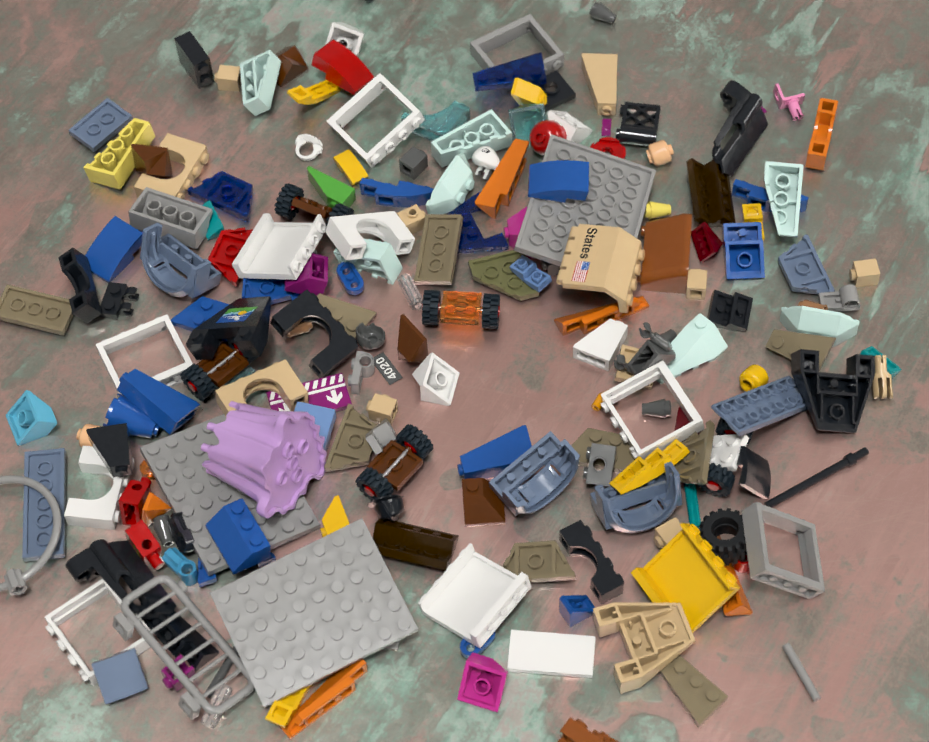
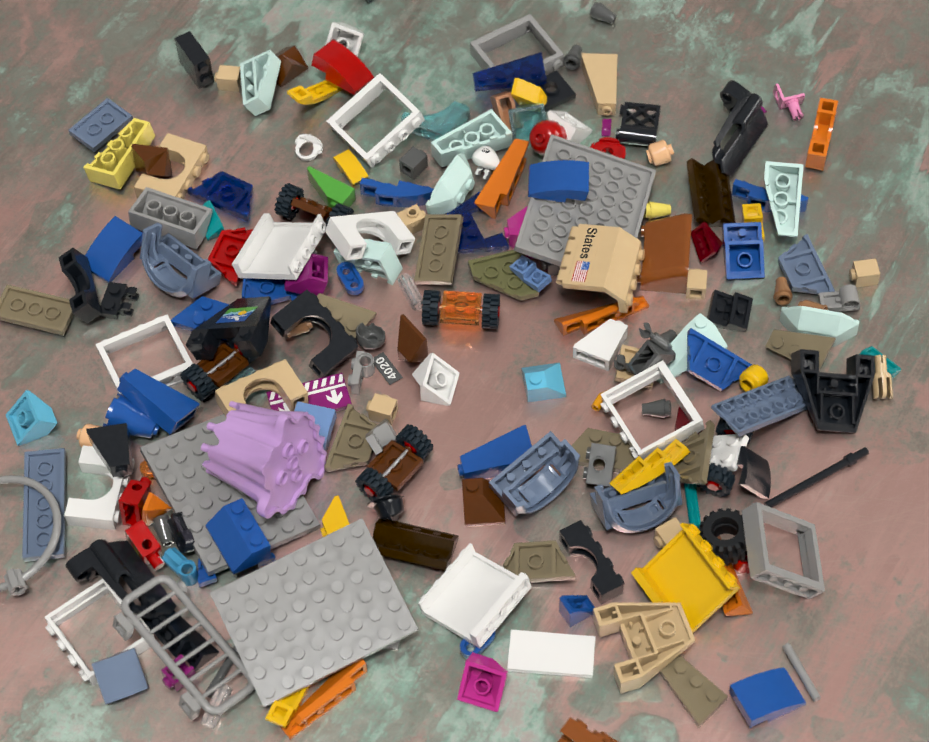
(501, 104): none -> nougat slope
(543, 382): none -> medium azure slope
(573, 57): none -> dark grey cone
(712, 361): none -> blue wing
(766, 696): none -> blue slope
(782, 292): none -> medium nougat cone

